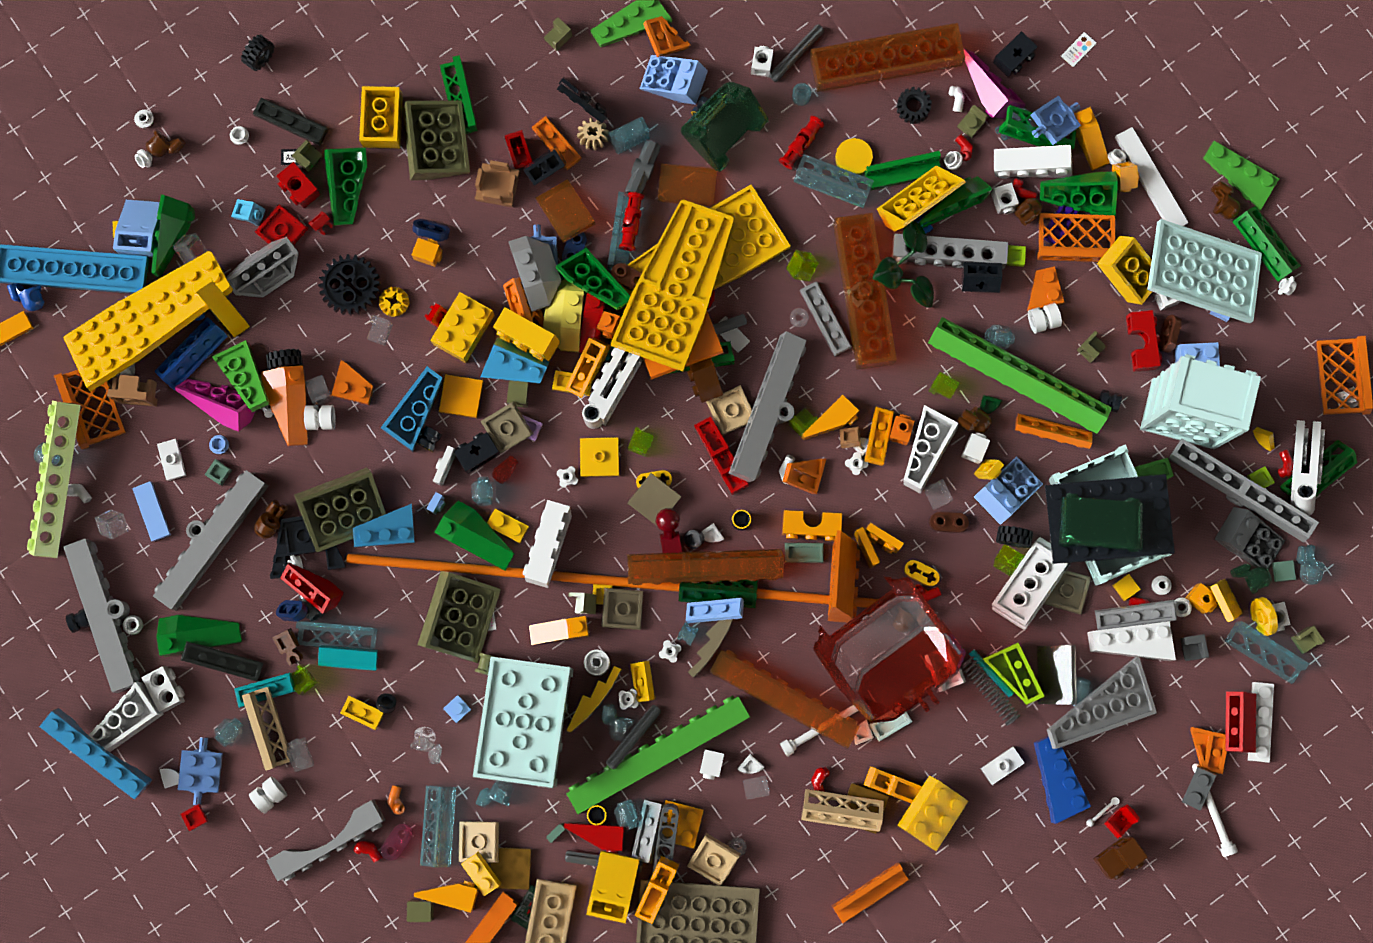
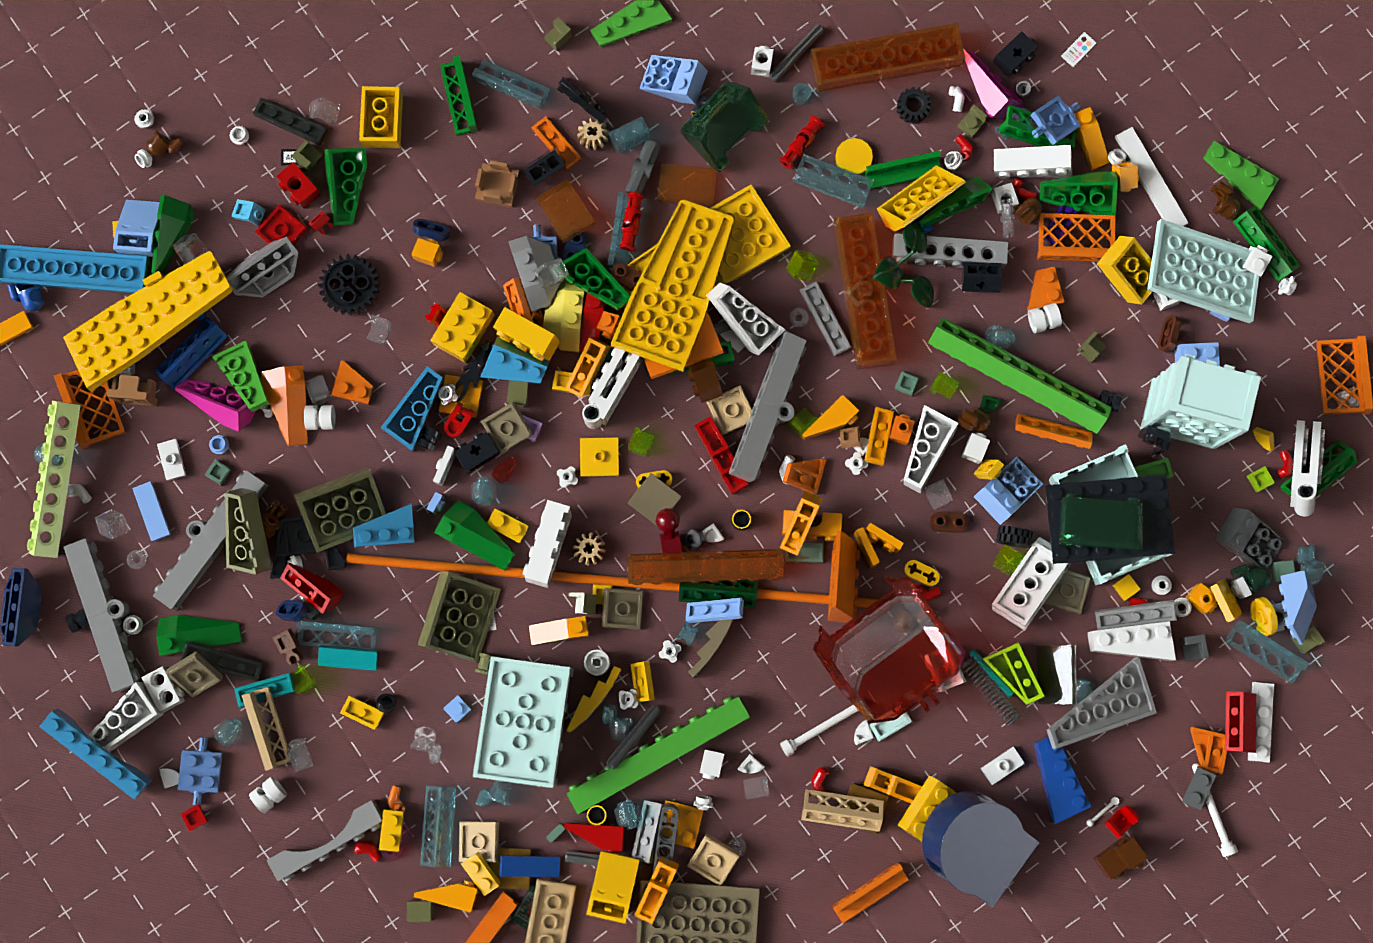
(20, 607): none -> dark blue wedge
(131, 559): none -> clear plate
(152, 278): none -> yellow tile
(194, 674): none -> dark tan tile
(221, 307): yellow tile -> none
(245, 533): none -> olive wedge
(257, 52): black tyre -> none
(284, 358): black tyre -> none
(324, 110): none -> clear bracket
(391, 830): none -> yellow plate
(397, 309): yellow gear -> none
(435, 139): olive slope -> none
(443, 391): none -> white plate
(455, 426): none -> red plate
(473, 373): none -> black piece
(510, 88): none -> clear light blue fence
(518, 149): red slope -> none
(529, 866): none -> blue tile
(551, 273): none -> clear panel
(595, 551): none -> tan gear
(664, 37): orange wing -> none
(703, 802): none -> white plate
(746, 320): none -> white wedge
(784, 699): clear orange brick -> none
(801, 523): none -> light orange slope
(906, 383): none -> sand green tile
(976, 844): none -> brick
(1007, 218): none -> clear pin
(1016, 255): lime plate -> none
(1019, 89): none -> light grey hinge
(1144, 324): red arch -> none
(1154, 435): none -> black bracket
(1240, 588): none -> white plate
(1243, 491): light grey hinge -> none
(1257, 260): none -> white bracket
(1298, 603): none -> light blue slope

